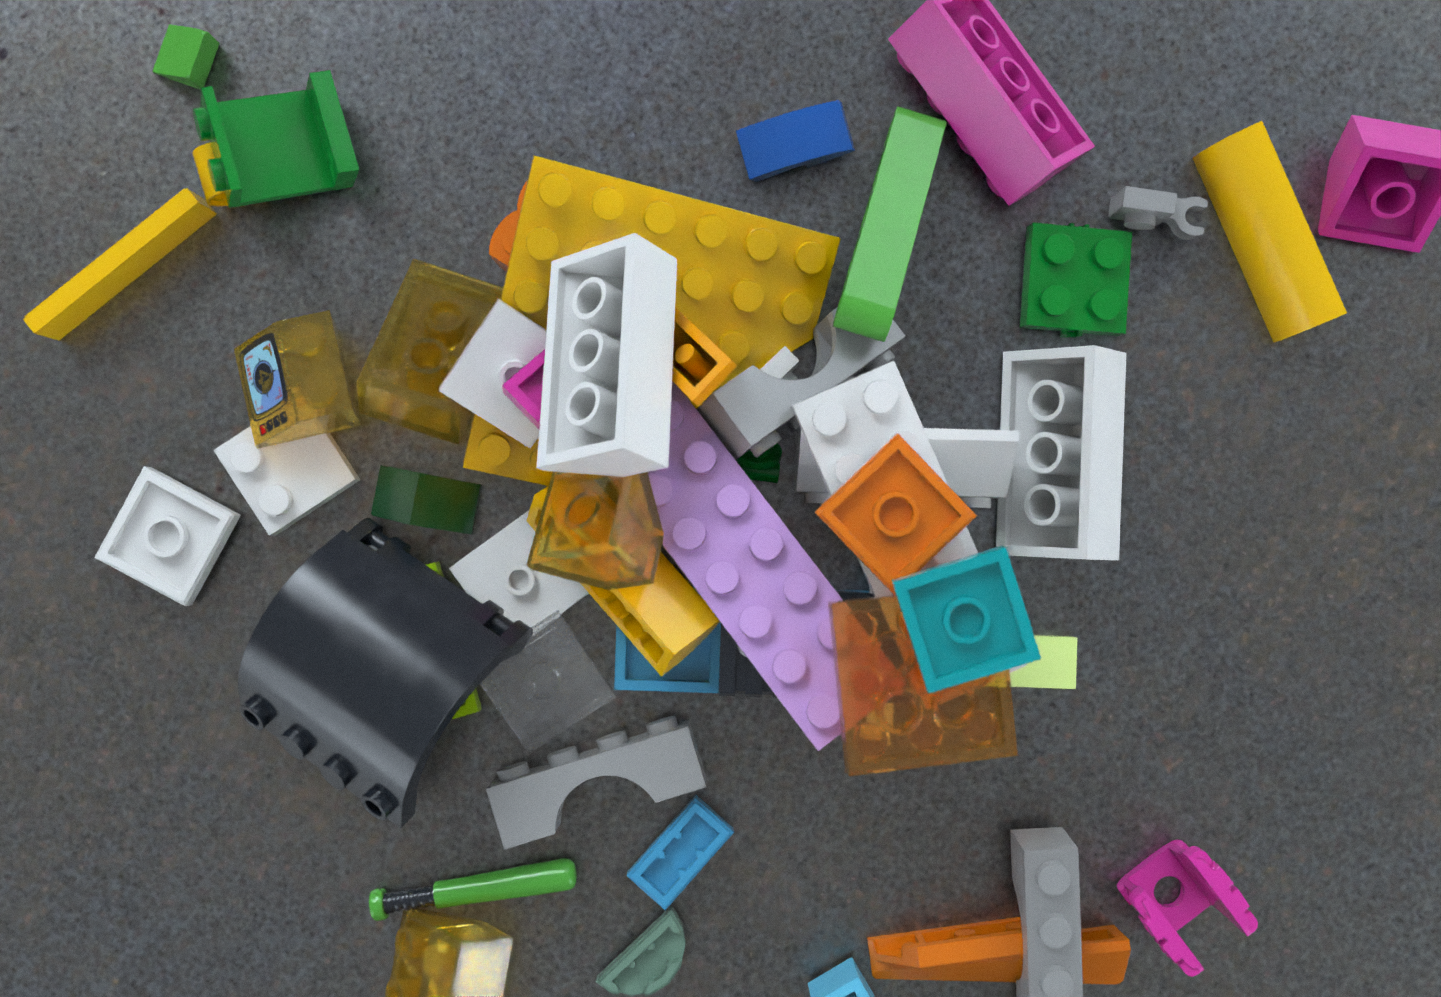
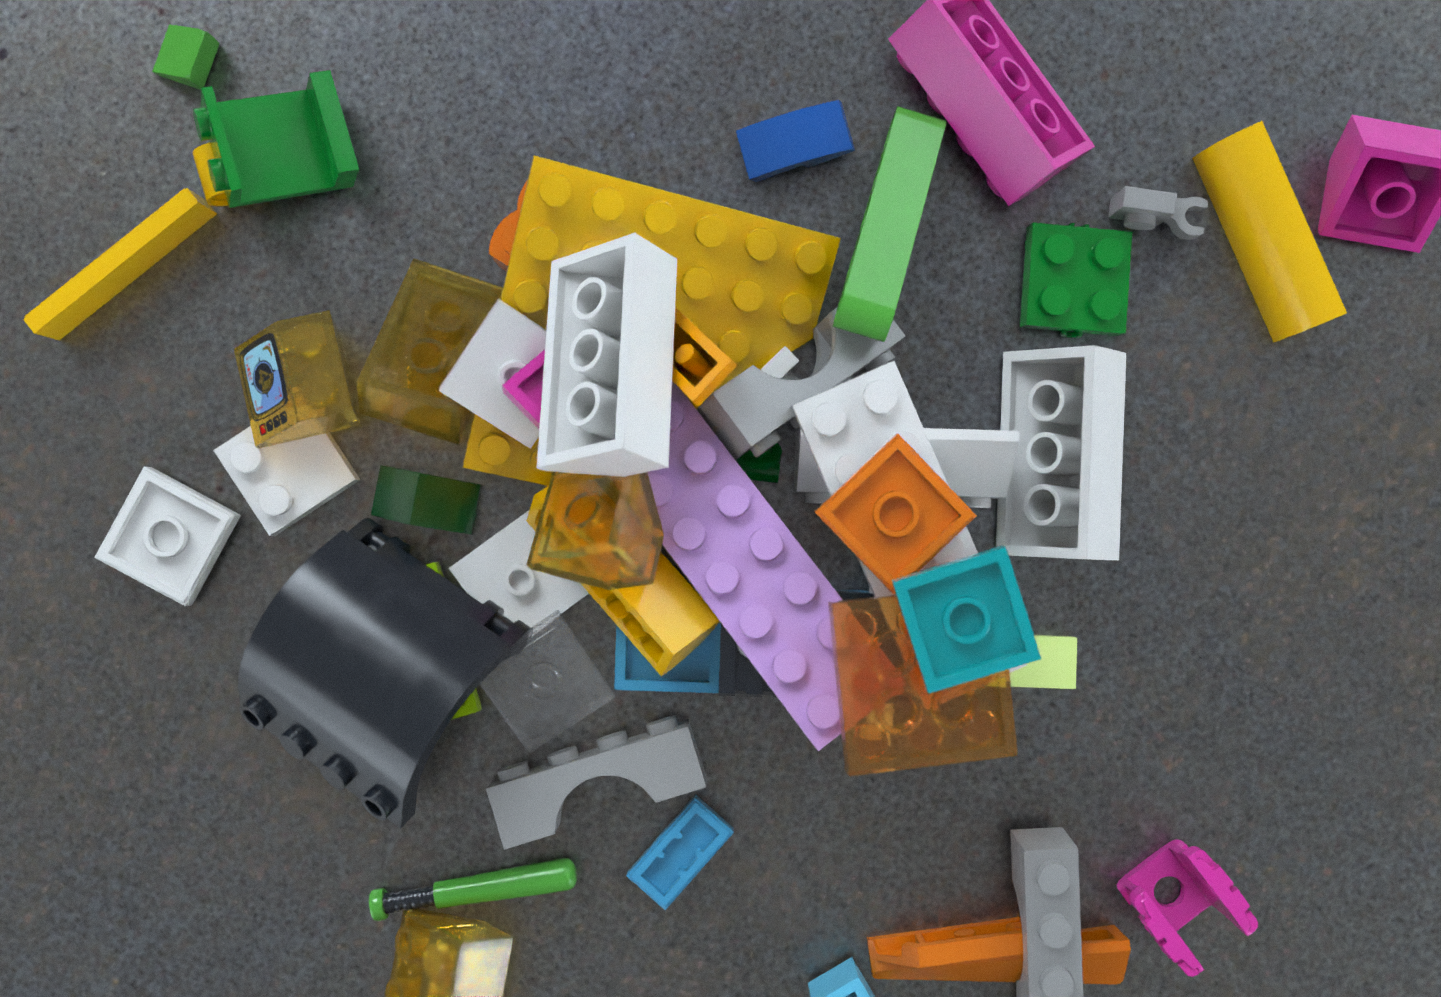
(649, 960): sand green plate -> none

